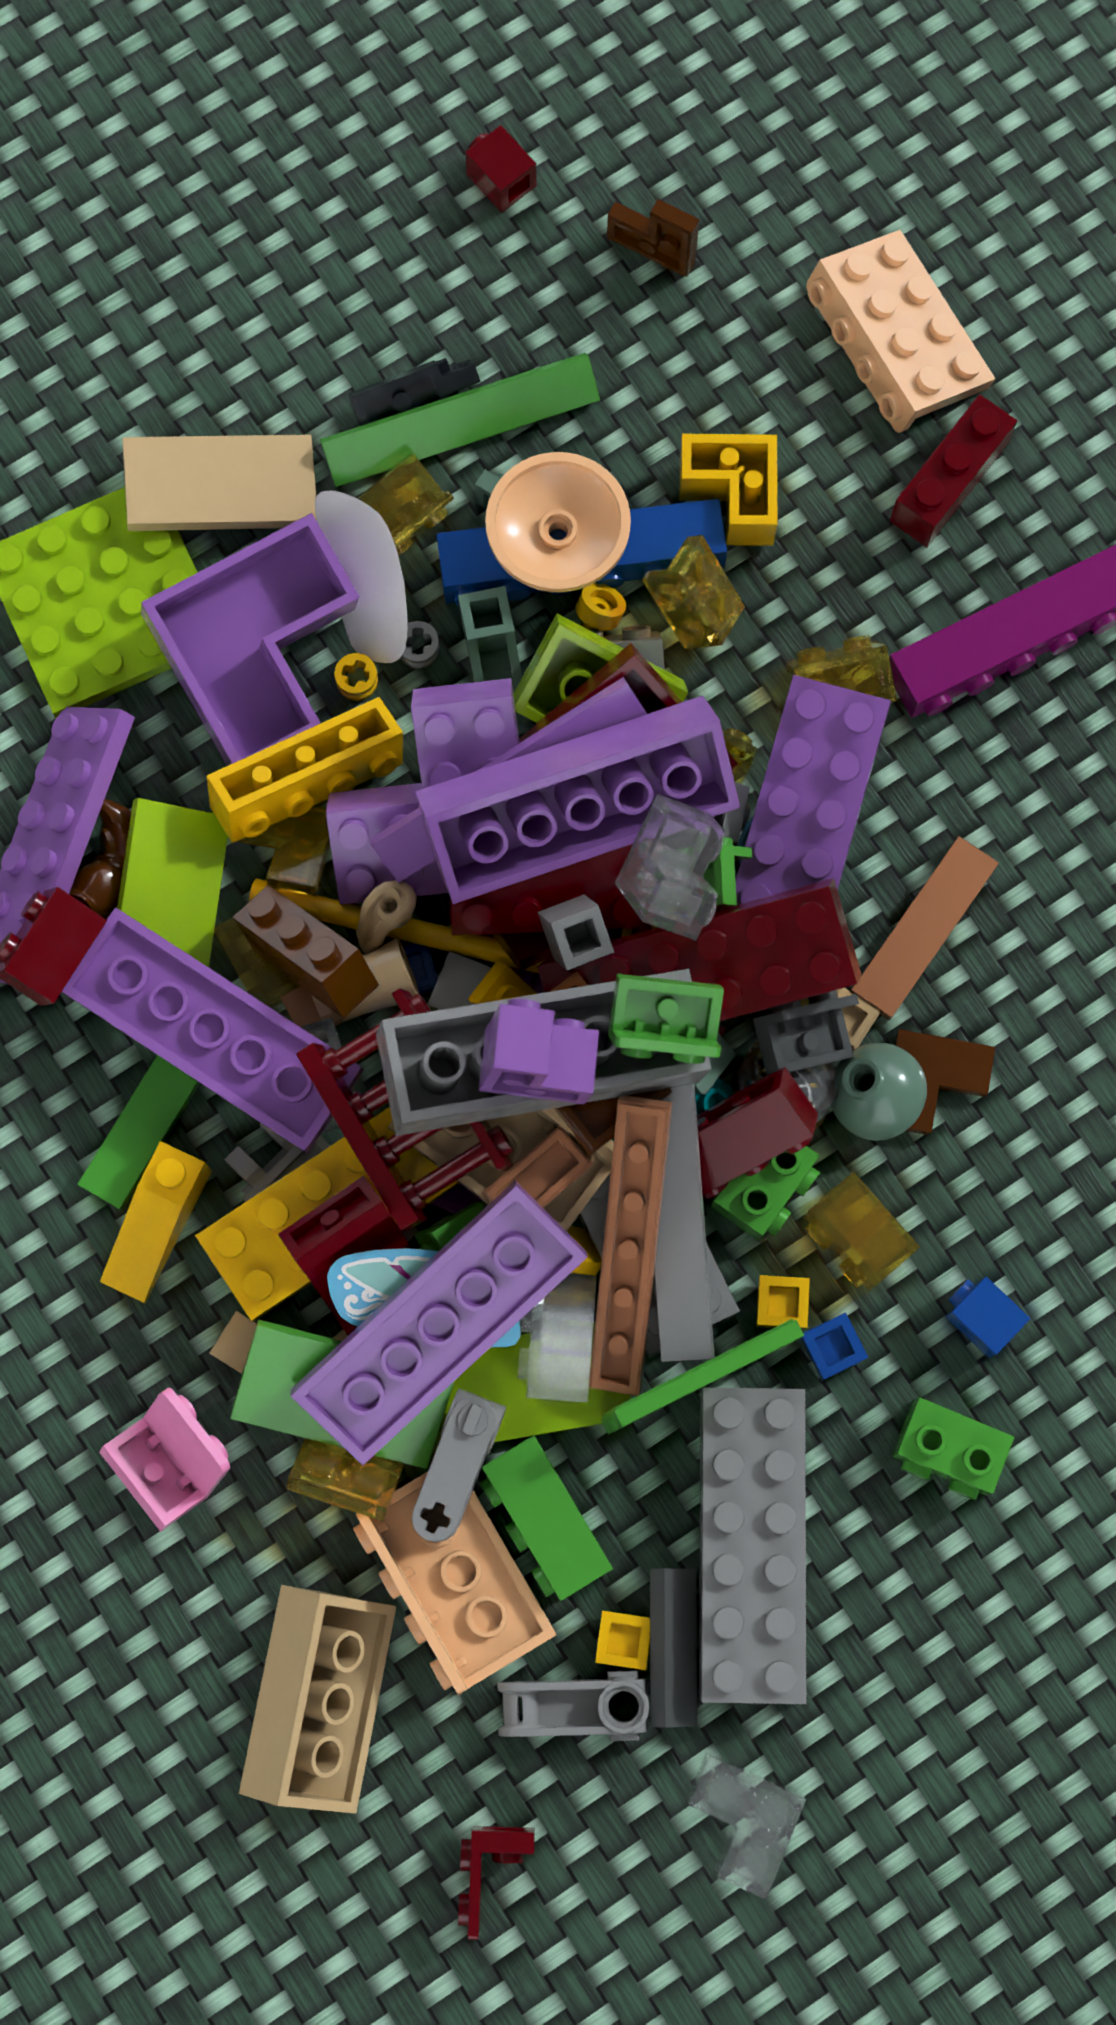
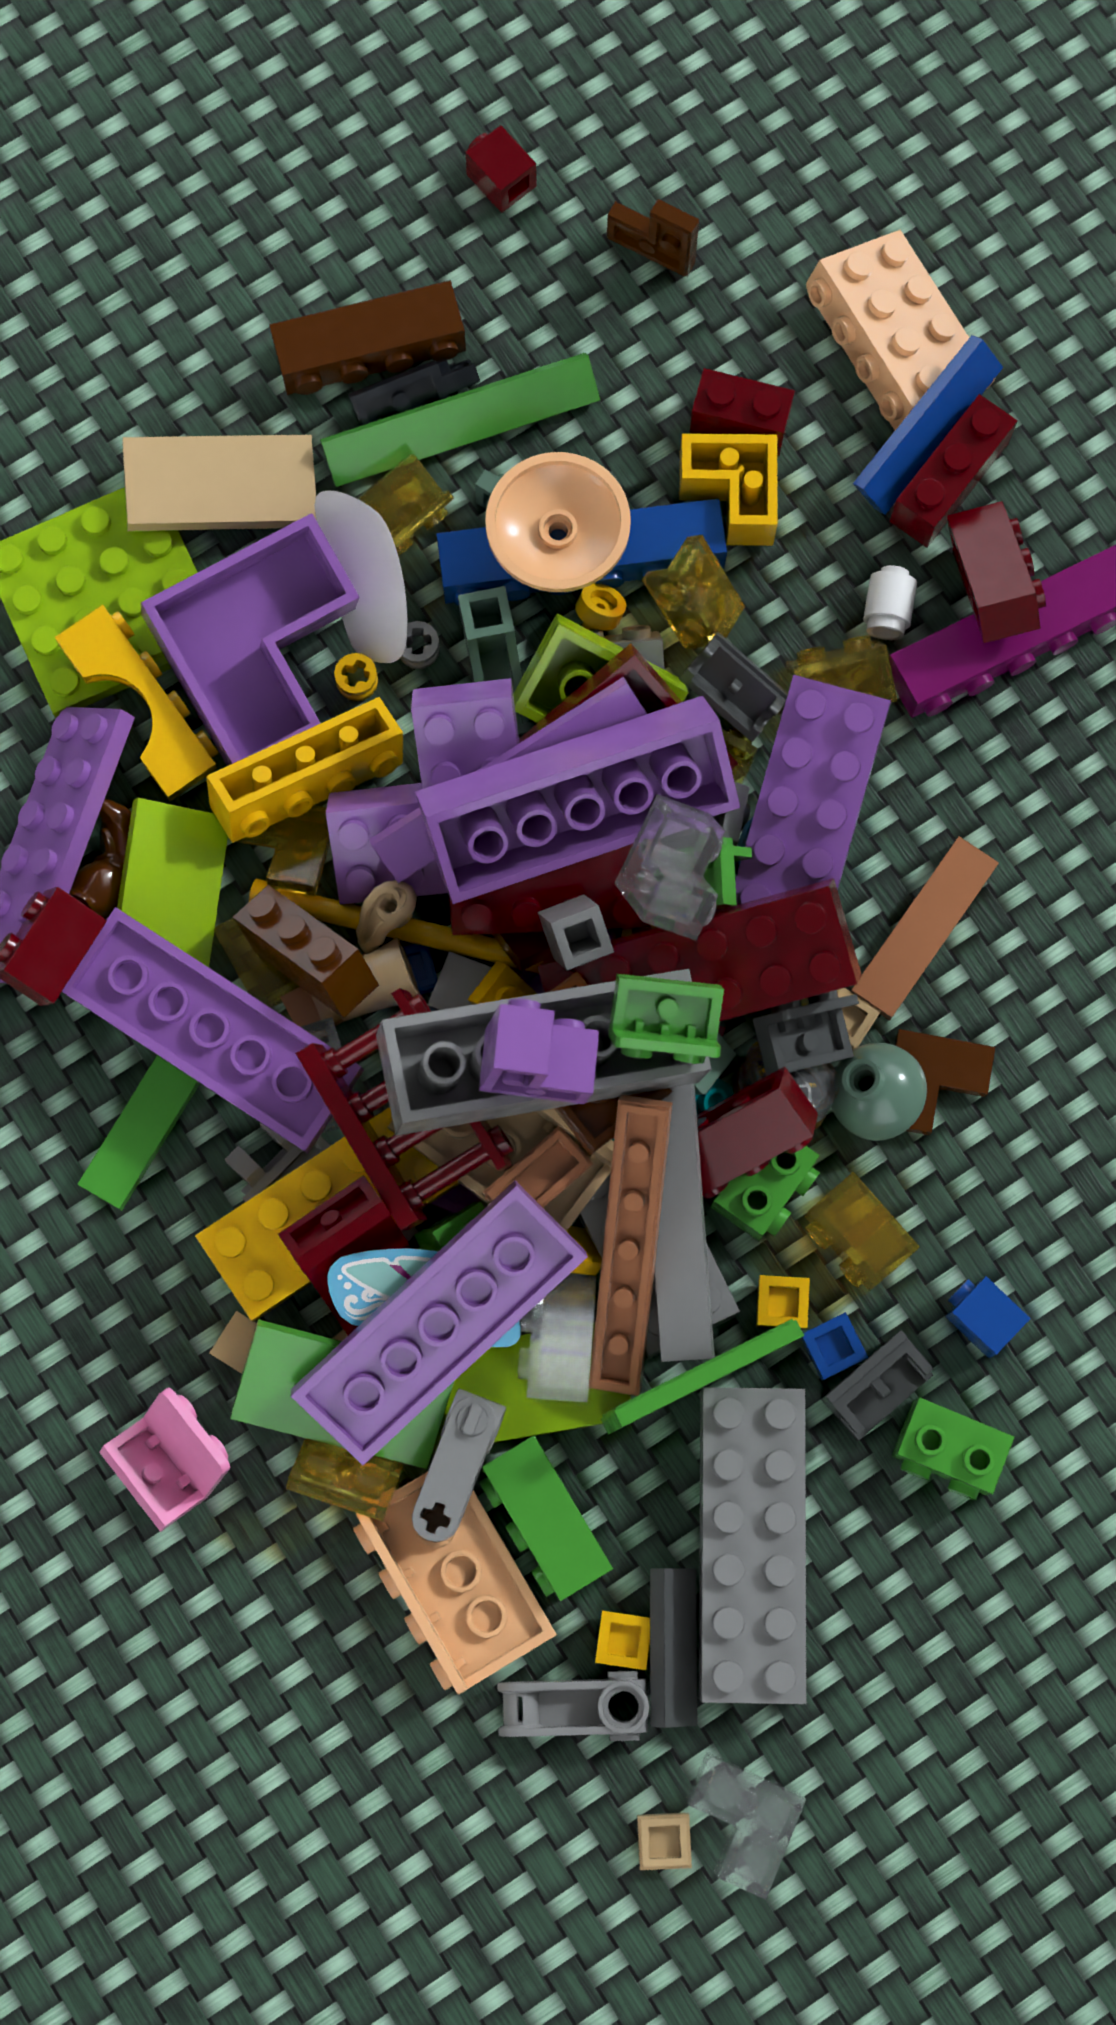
(102, 652): none -> yellow arch
(154, 1221): yellow slope -> none
(317, 1701): tan slope -> none
(368, 338): none -> reddish brown brick
(506, 1846): dark red bracket -> none
(664, 1841): none -> tan tile
(734, 686): none -> dark grey hinge
(740, 407): none -> dark red brick
(878, 1385): none -> dark grey hinge
(889, 603): none -> white brick
(928, 424): none -> blue tile
(996, 571): none -> dark red brick

